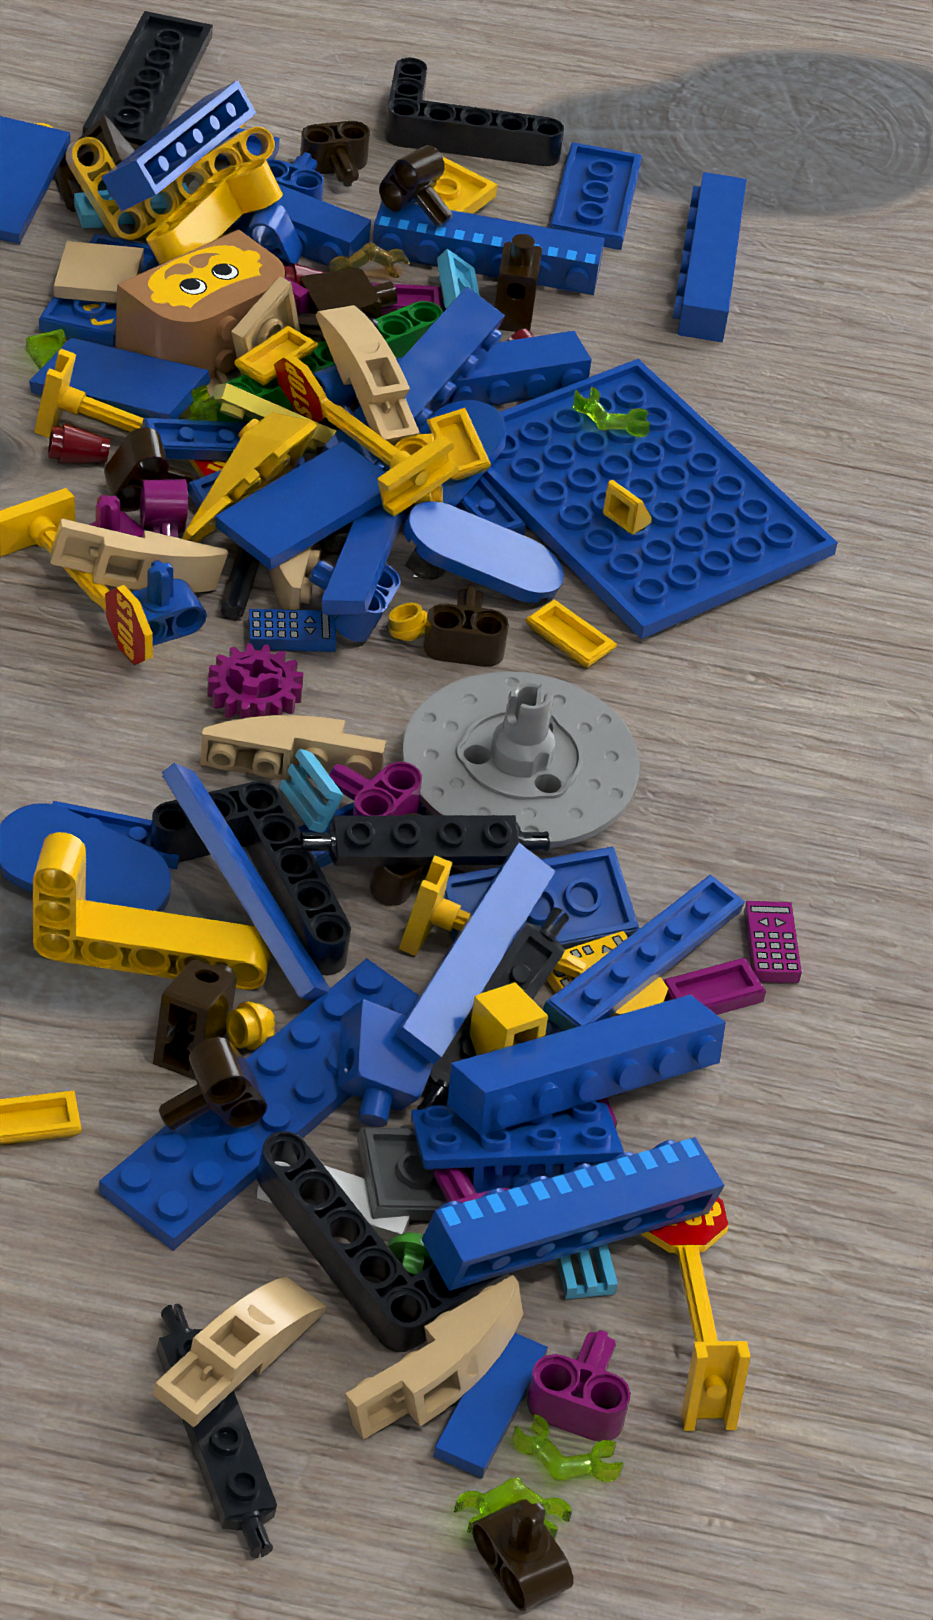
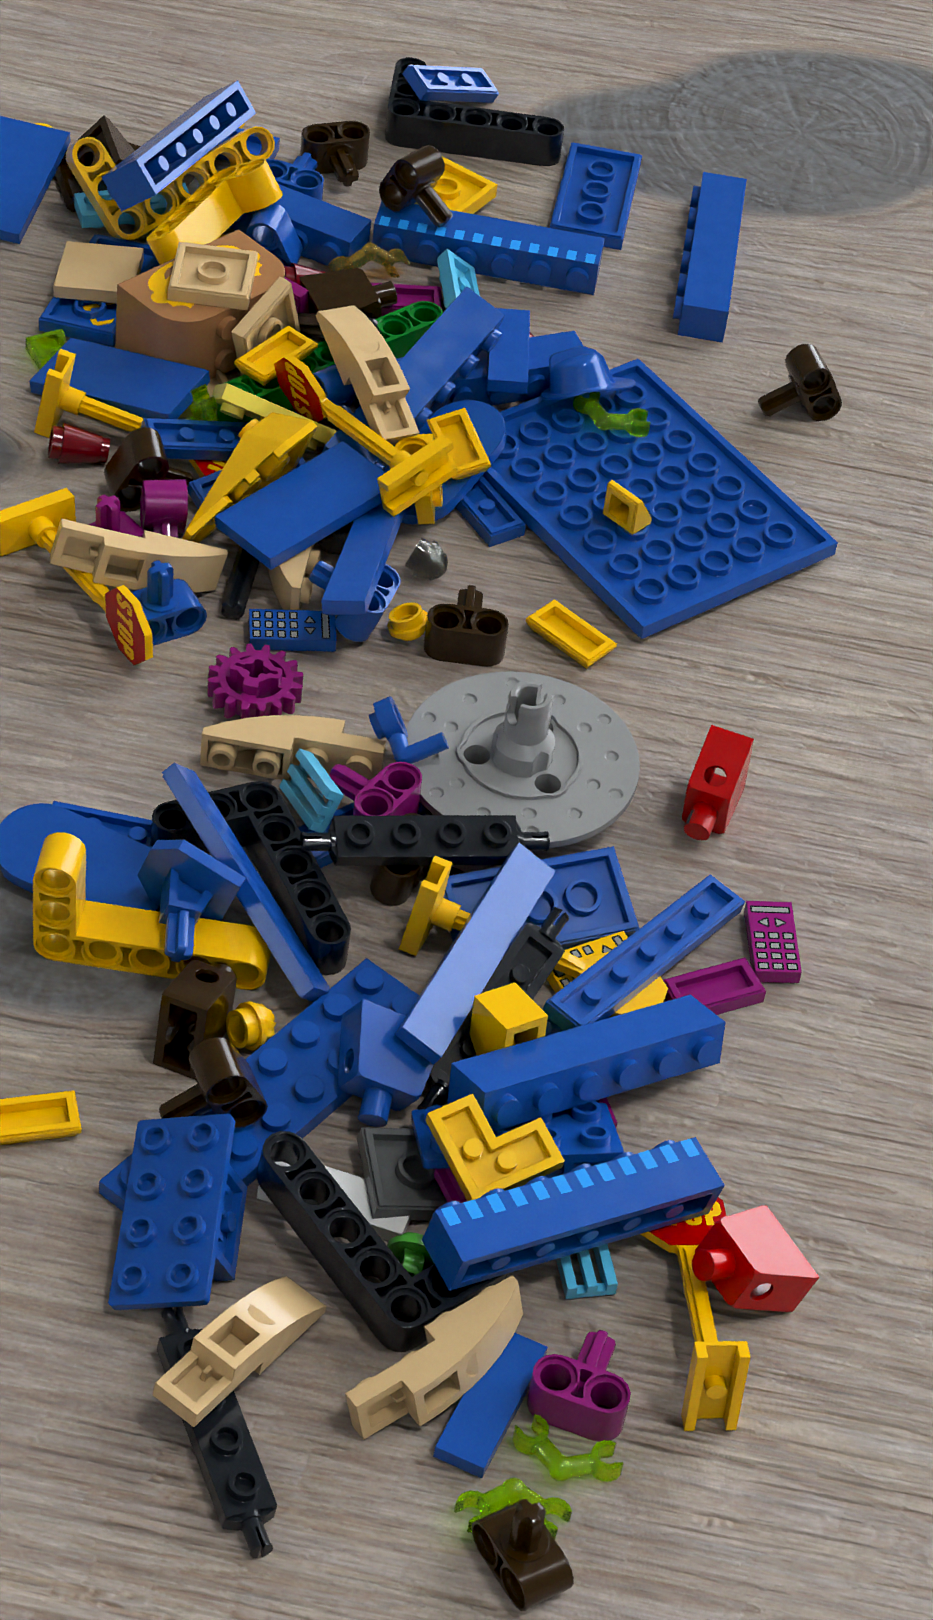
(151, 76): black plate -> none
(178, 1214): none -> blue bracket
(186, 888): none -> blue piece
(212, 276): none -> tan tile
(389, 723): none -> blue plate
(450, 83): none -> blue tile
(483, 552): tile -> none
(487, 1161): none -> yellow plate
(510, 356): none -> blue tile
(520, 273): dark brown torso -> none
(580, 372): none -> blue piece
(712, 797): none -> red torso
(754, 1262): none -> red torso
(809, 384): none -> dark brown beam

